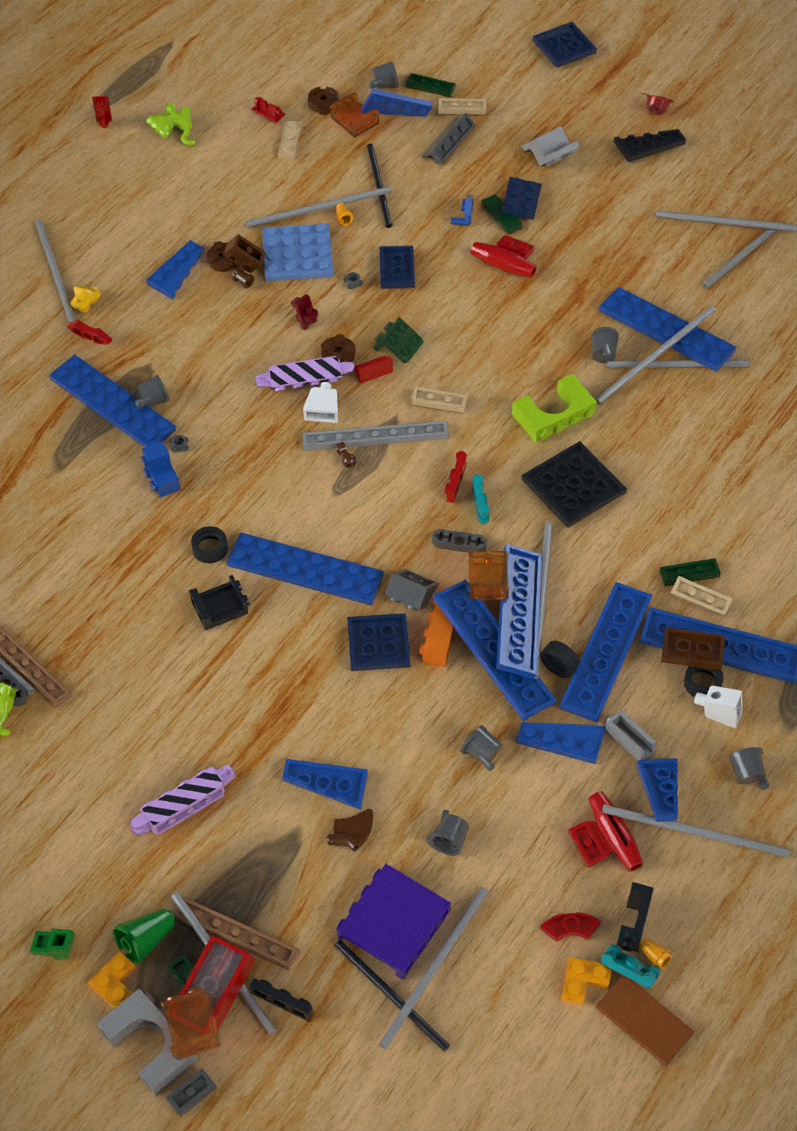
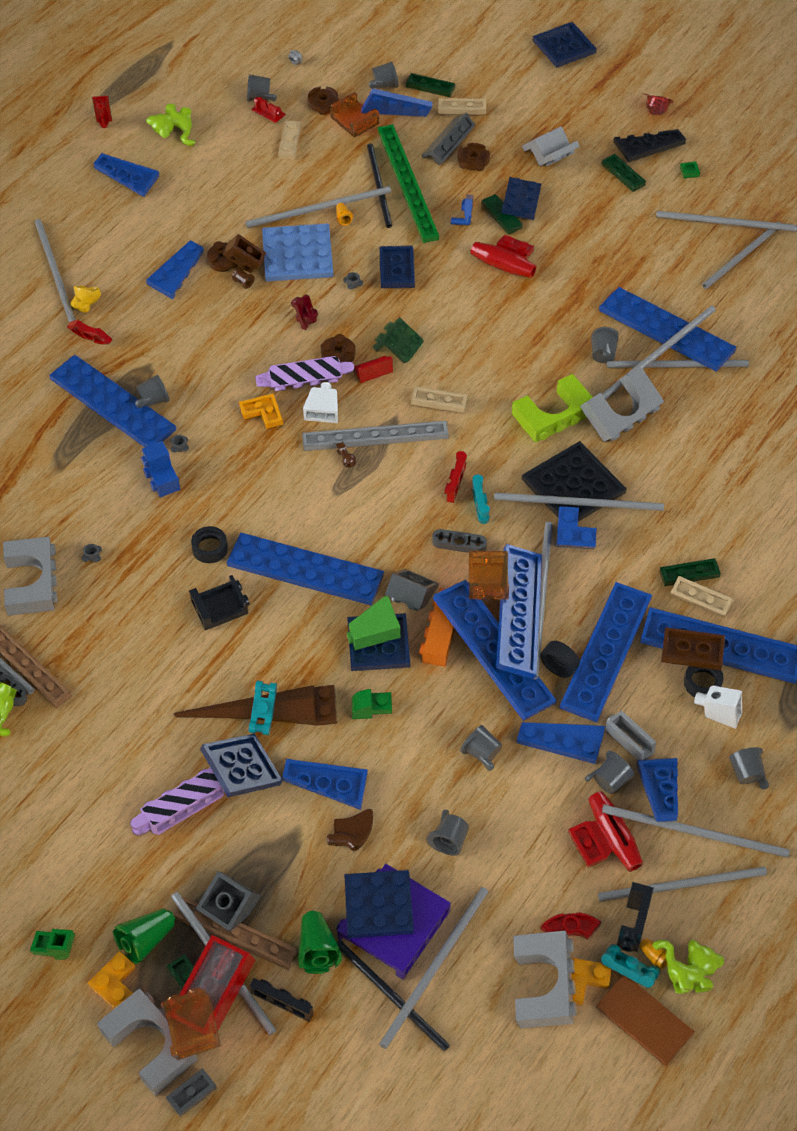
(41, 594): none -> light grey arch
(88, 550): none -> dark grey plate
(129, 174): none -> blue wing
(227, 901): none -> dark grey slope
(241, 765): none -> dark blue plate
(259, 87): none -> dark grey hat
(262, 406): none -> light orange plate
(263, 708): none -> teal plate
(295, 57): none -> light grey plate
(300, 705): none -> reddish brown plate
(317, 945): none -> green cone
(367, 703): none -> green brick
(374, 625): none -> bright green slope
(378, 904): none -> dark blue plate
(408, 184): none -> green plate
(477, 163): none -> reddish brown plate
(557, 1005): none -> light grey arch
(569, 533): none -> blue brick
(579, 501): none -> light grey piece
(612, 773): none -> dark grey hat
(623, 172): none -> dark green tile
(644, 398): none -> light grey arch
(690, 169): none -> green tile
(691, 882): none -> light grey piece
(701, 962): none -> lime animal

